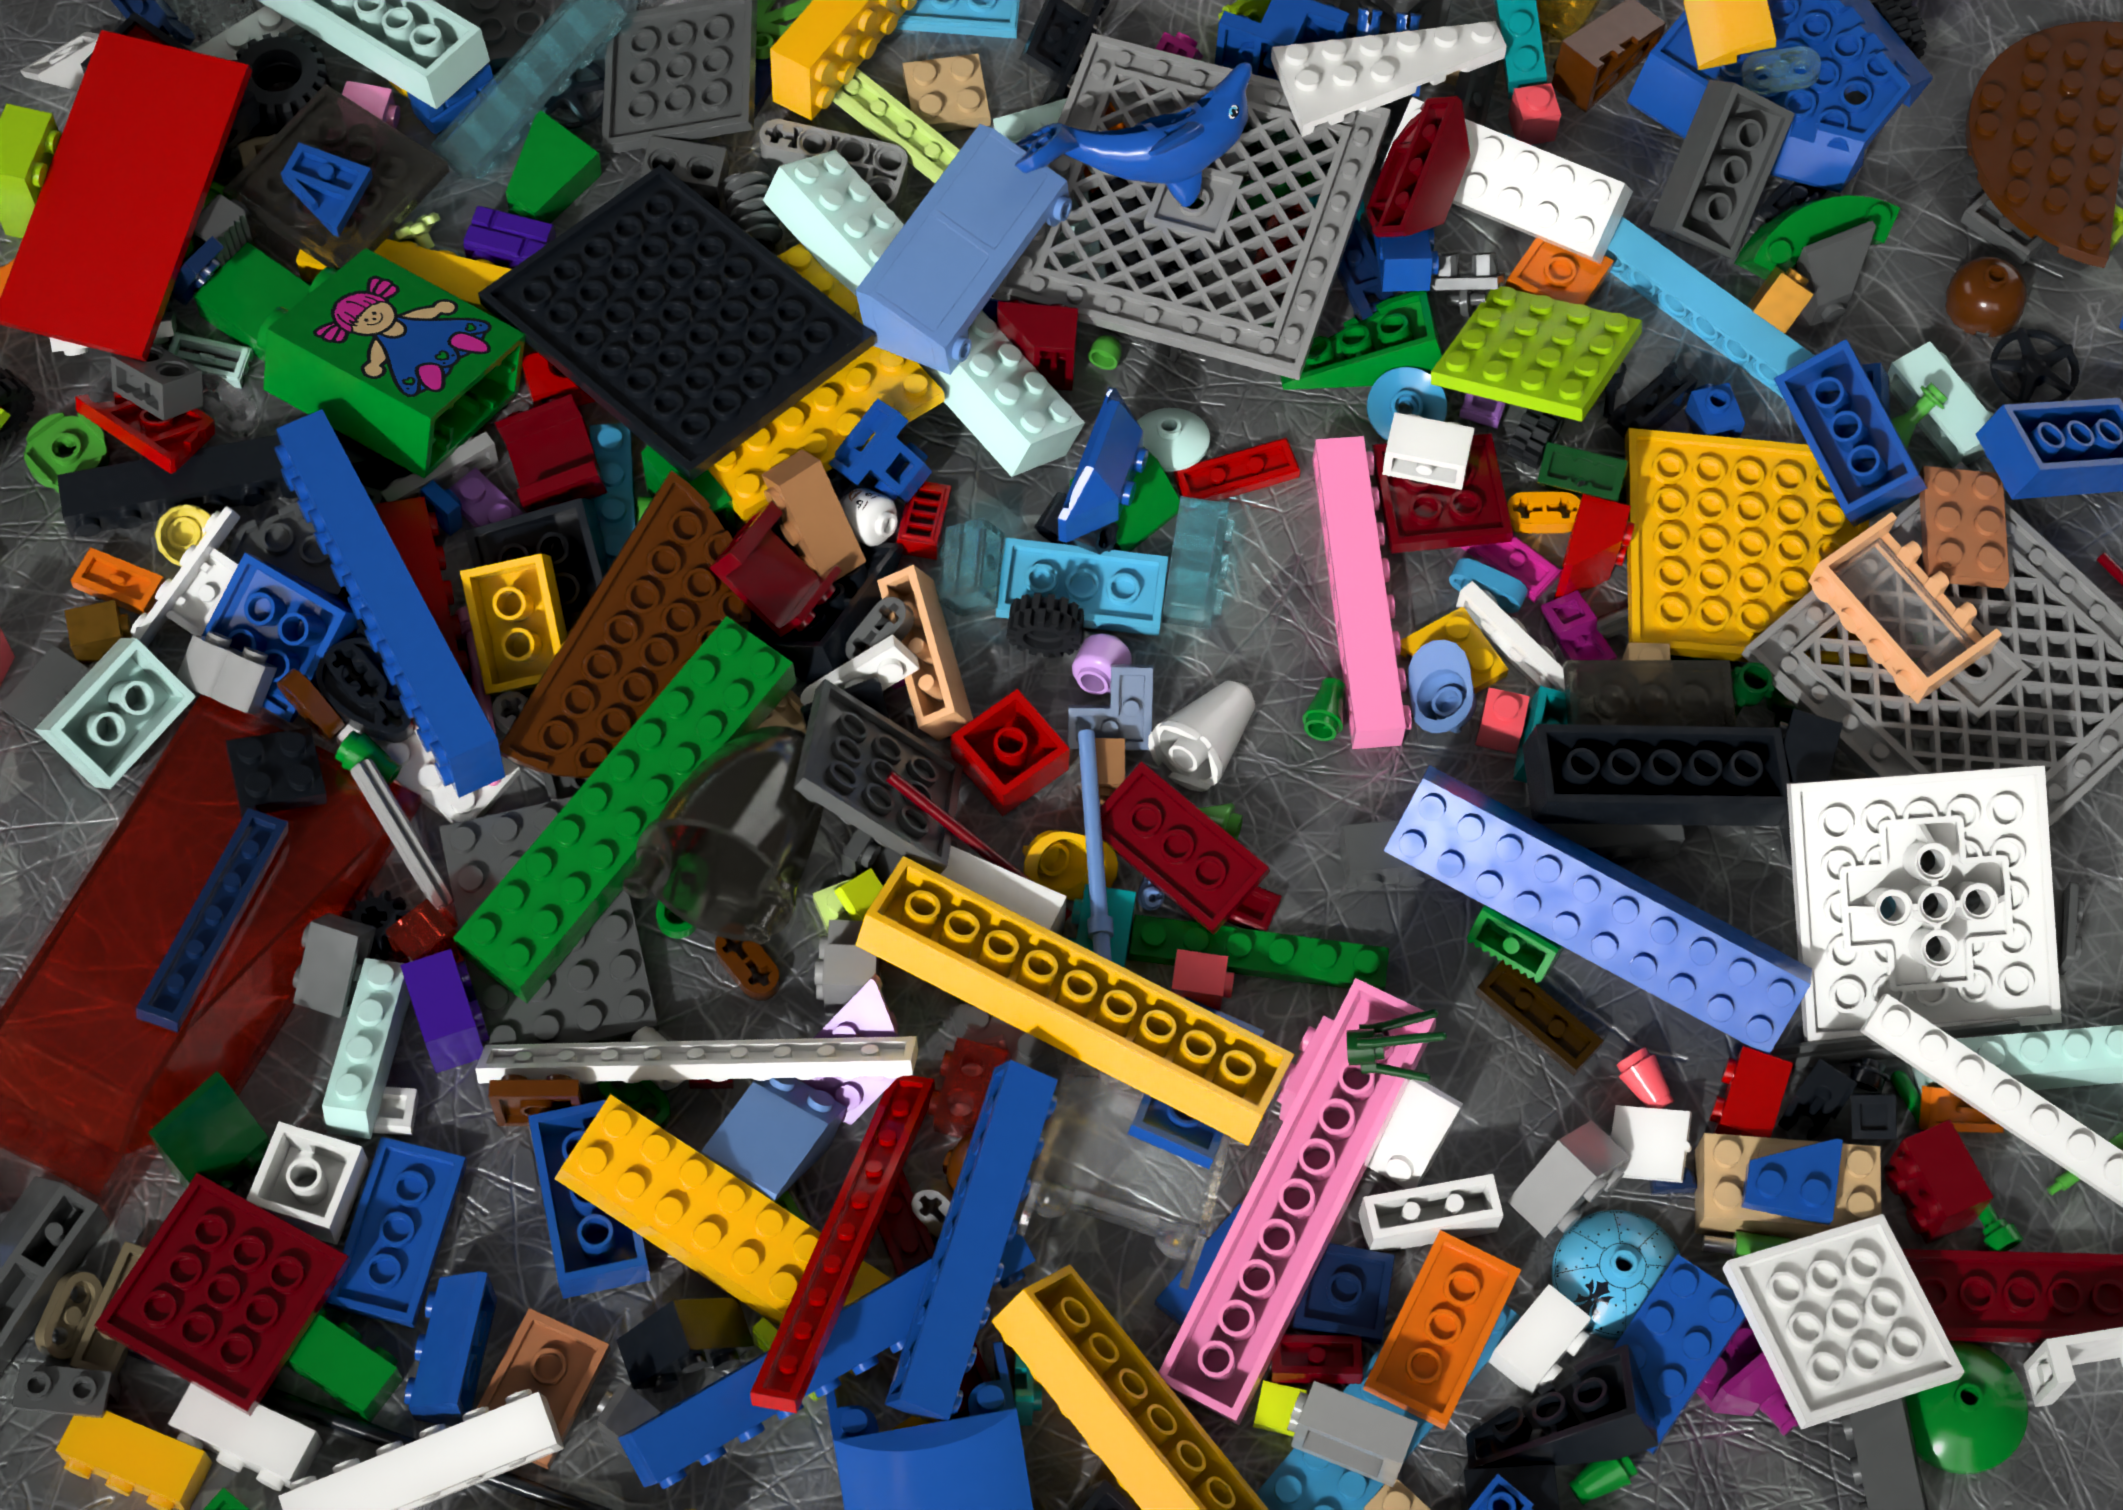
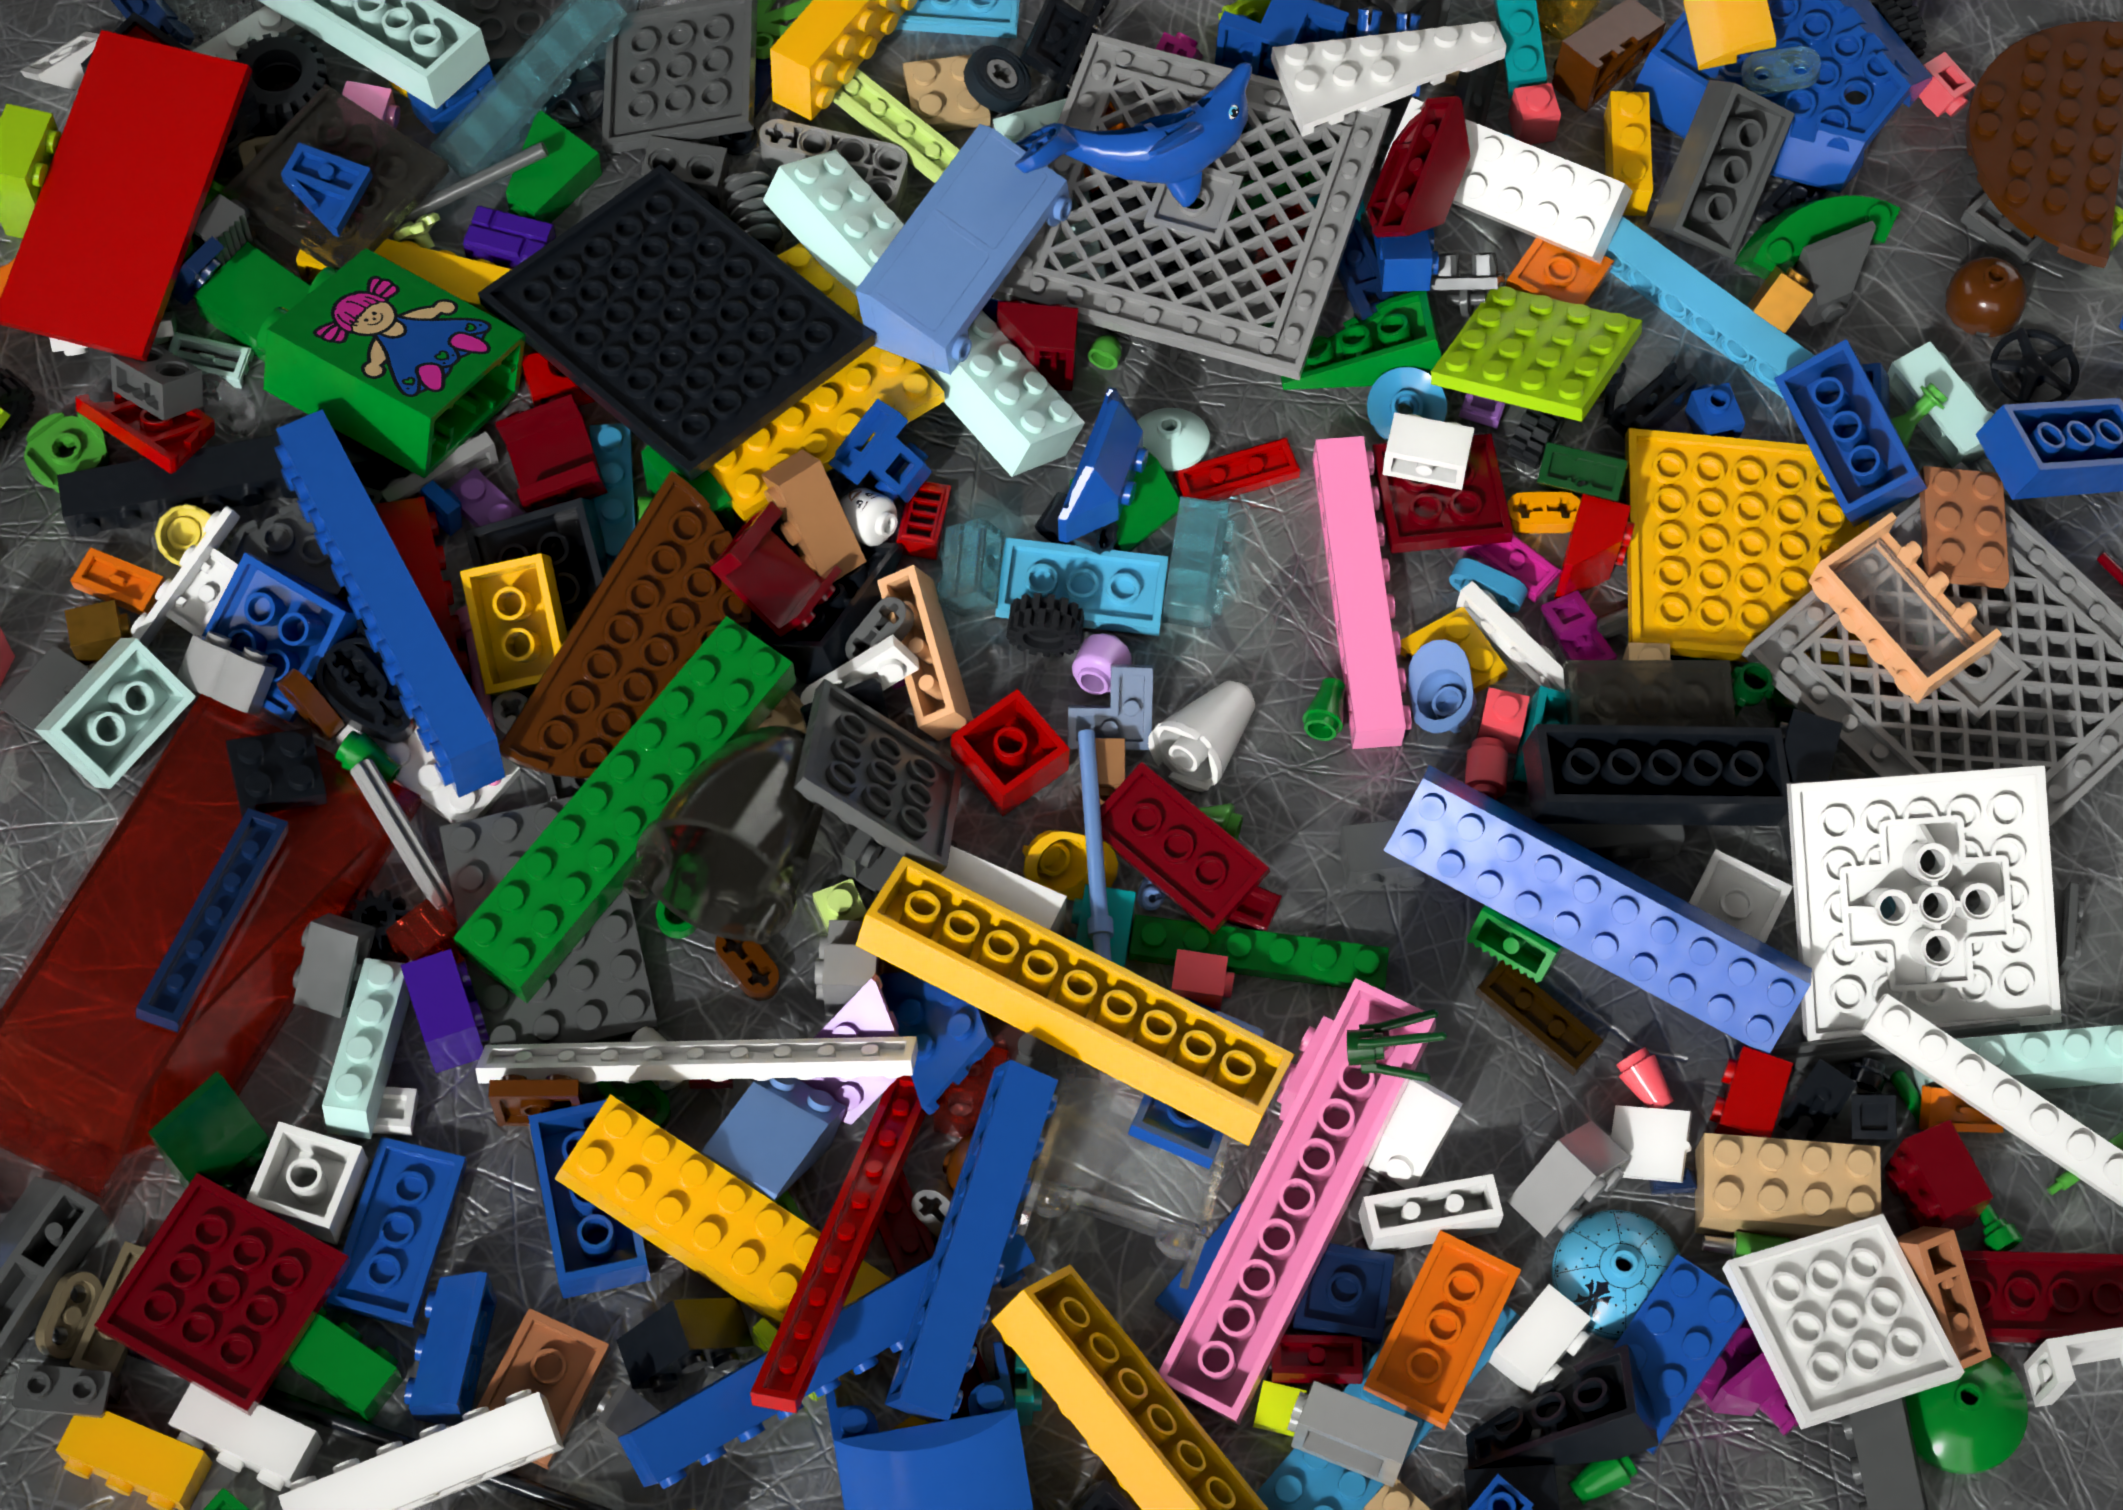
(479, 180): none -> dark grey bar
(739, 147): none -> black plate
(859, 894): neon yellow tile -> none
(947, 1032): none -> blue wing
(953, 825): dark red axle -> none
(997, 94): none -> black bush
(1487, 766): none -> coral brick
(1629, 146): none -> yellow brick
(1740, 895): none -> white plate
(1795, 1182): blue wing -> none
(1944, 1280): none -> nougat slope
(1947, 87): none -> coral brick

